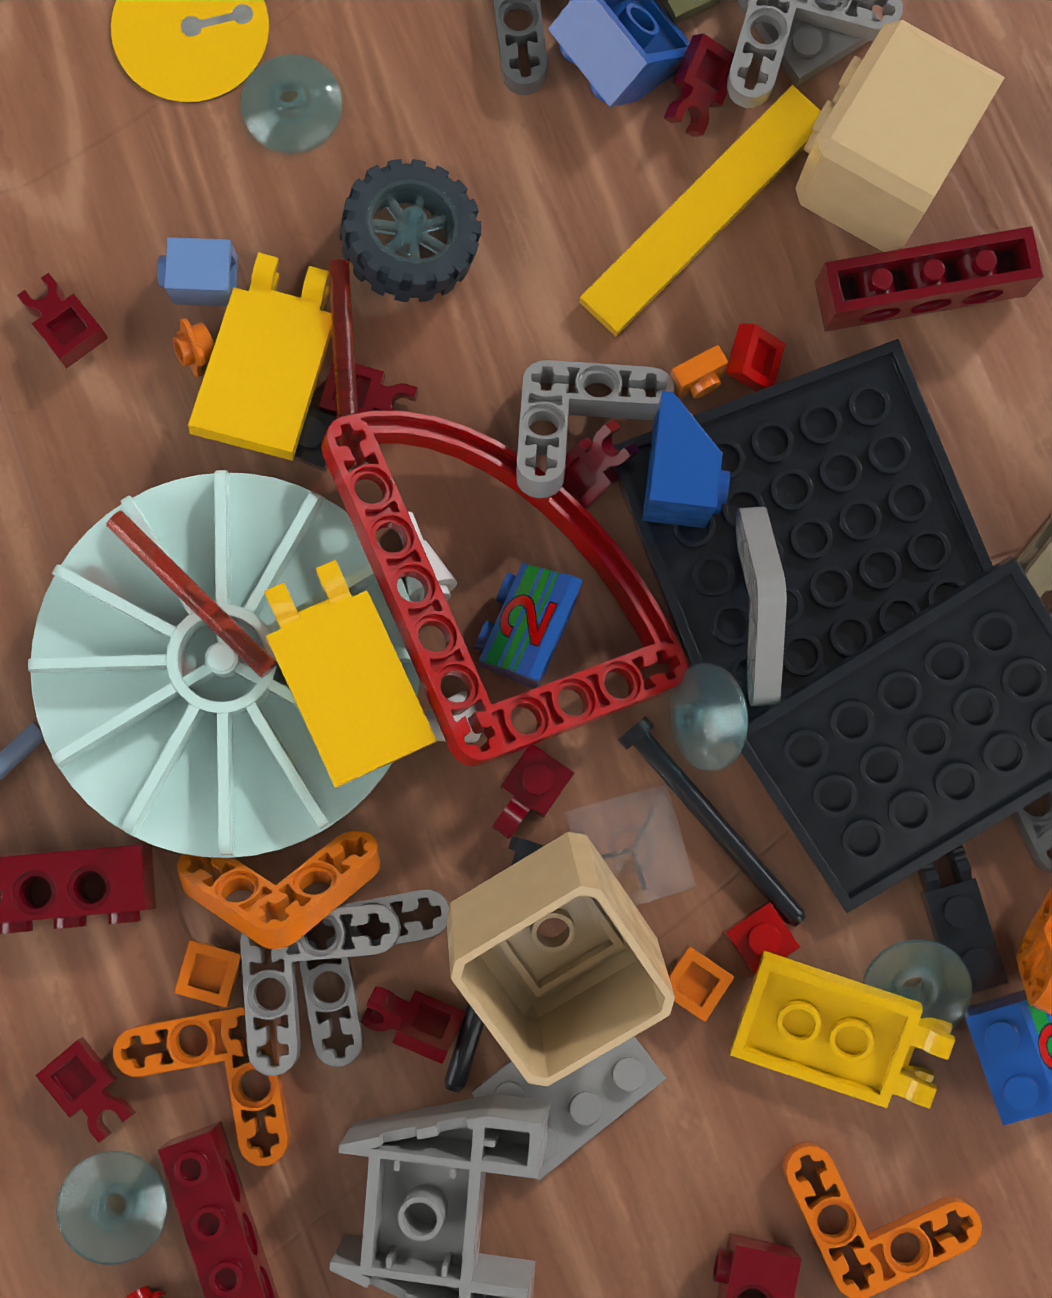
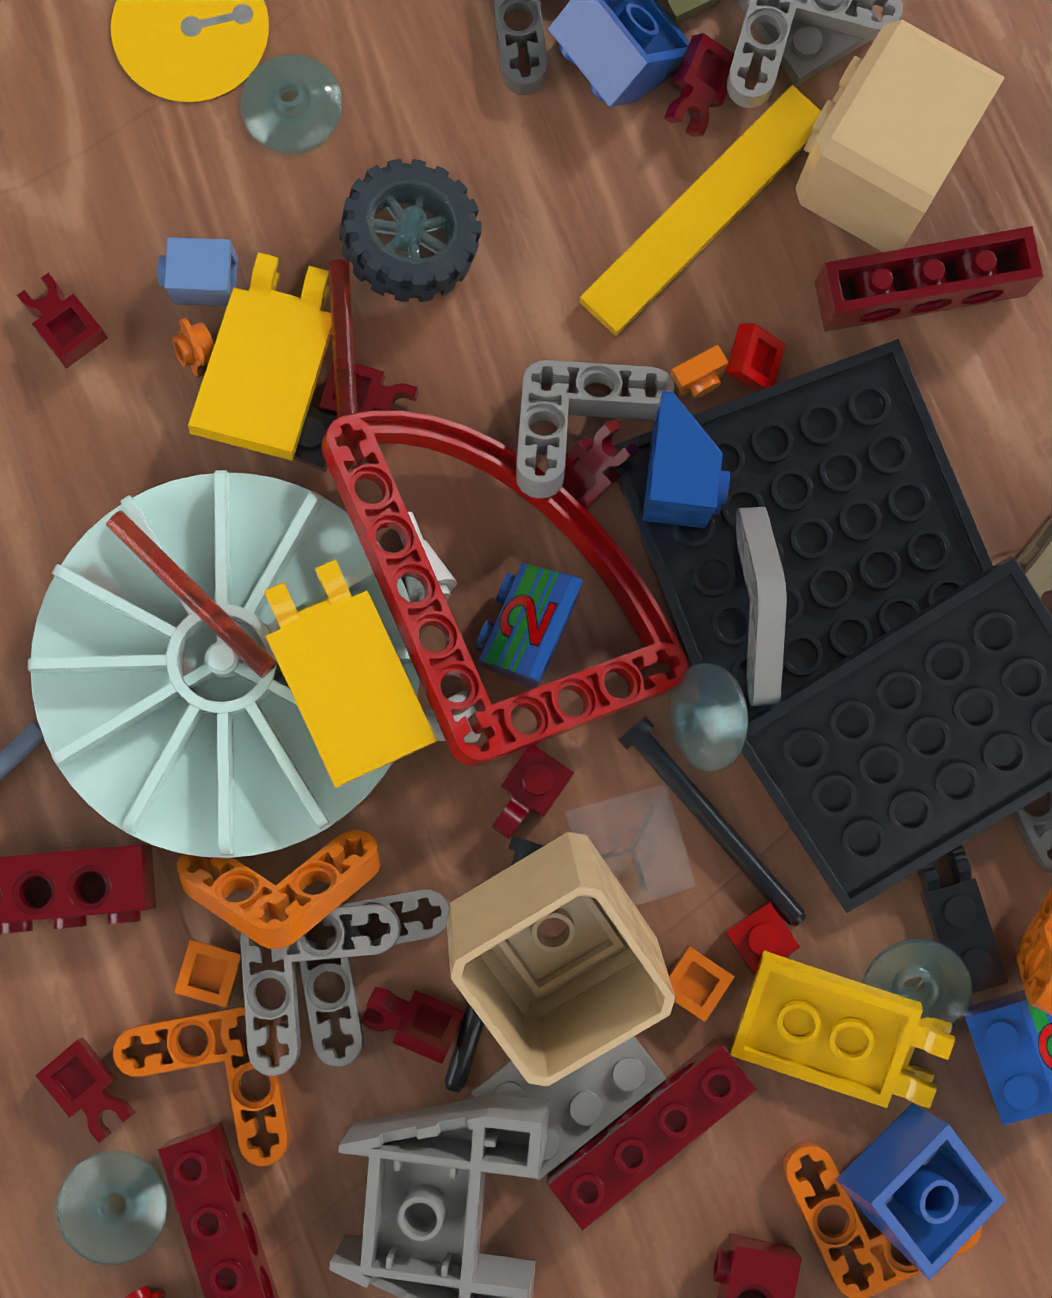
(650, 1133): none -> dark red brick
(922, 1189): none -> blue slope

